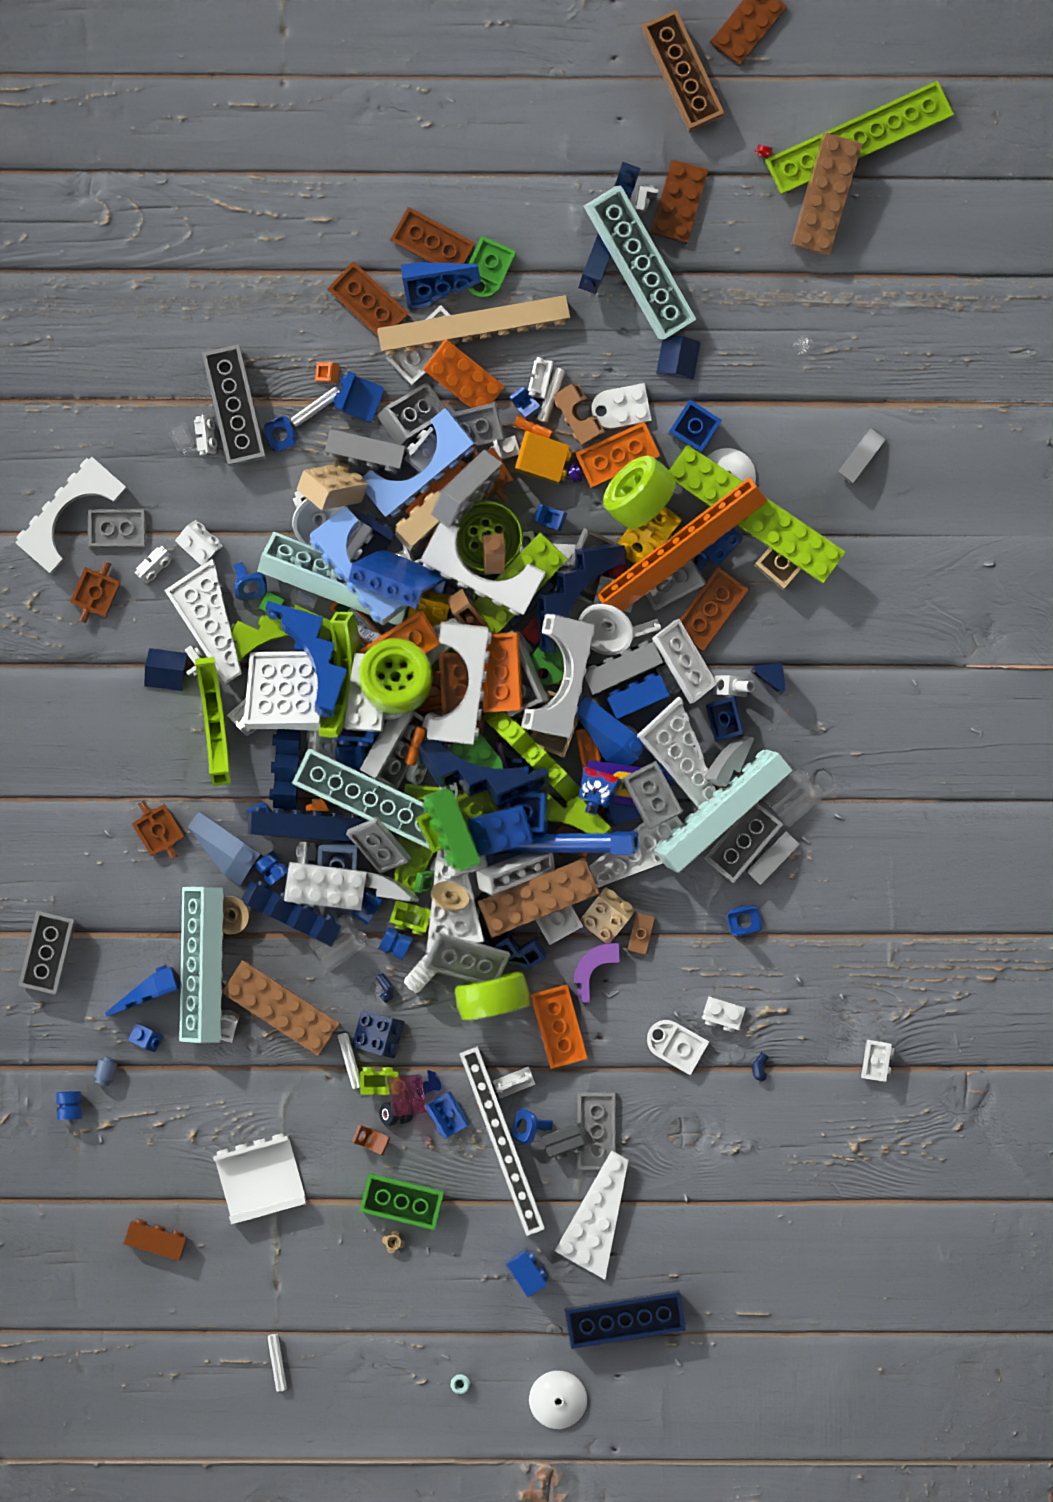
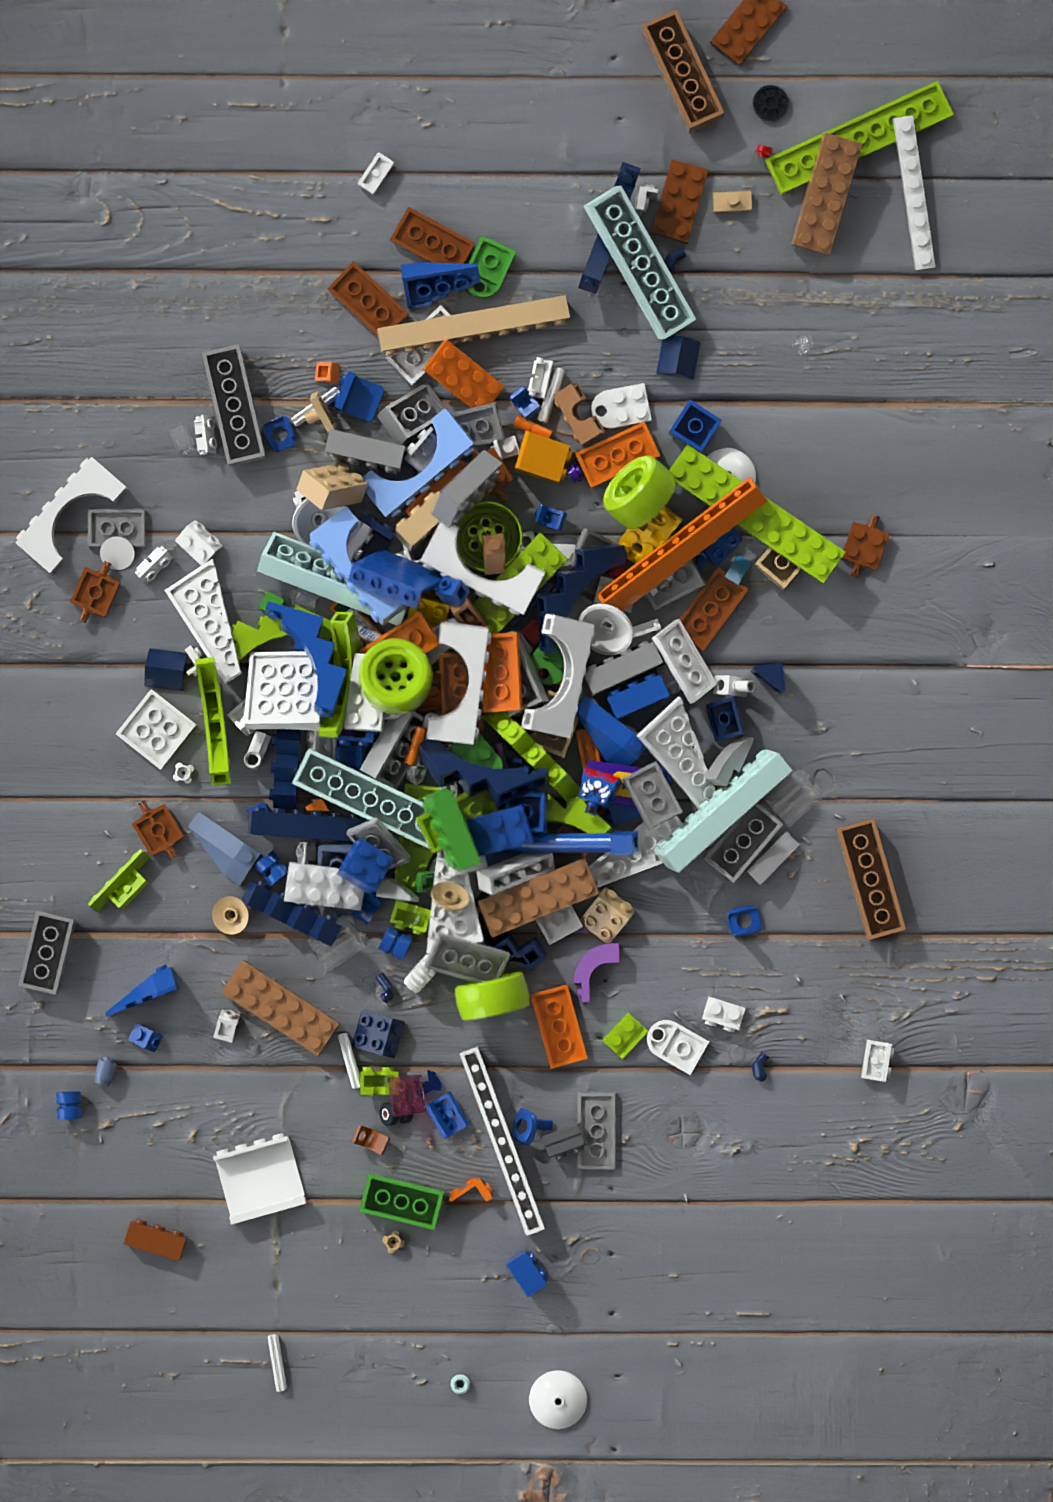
(117, 552): none -> white sticker
(123, 885): none -> lime bracket
(156, 729): none -> white plate
(178, 773): none -> white plate
(201, 964): light aqua brick -> none
(244, 579): blue piece -> none
(257, 748): none -> white piece
(320, 412): none -> tan tile
(365, 866): none -> blue brick
(375, 173): none -> white plate
(452, 591): none -> blue brick
(484, 1189): none -> orange bracket
(514, 1082): white hinge -> none
(593, 1226): white wing -> none
(625, 1035): none -> lime plate
(625, 1319): dark blue brick -> none
(640, 933): medium nougat plate -> none
(672, 257): none -> dark blue arm
(732, 202): none -> tan tile
(738, 569): none -> dark azure sticker
(770, 103): none -> black wheel
(861, 456): light grey slope -> none
(865, 546): none -> dark orange plate
(870, 879): none -> medium nougat brick
(914, 193): none -> white plate

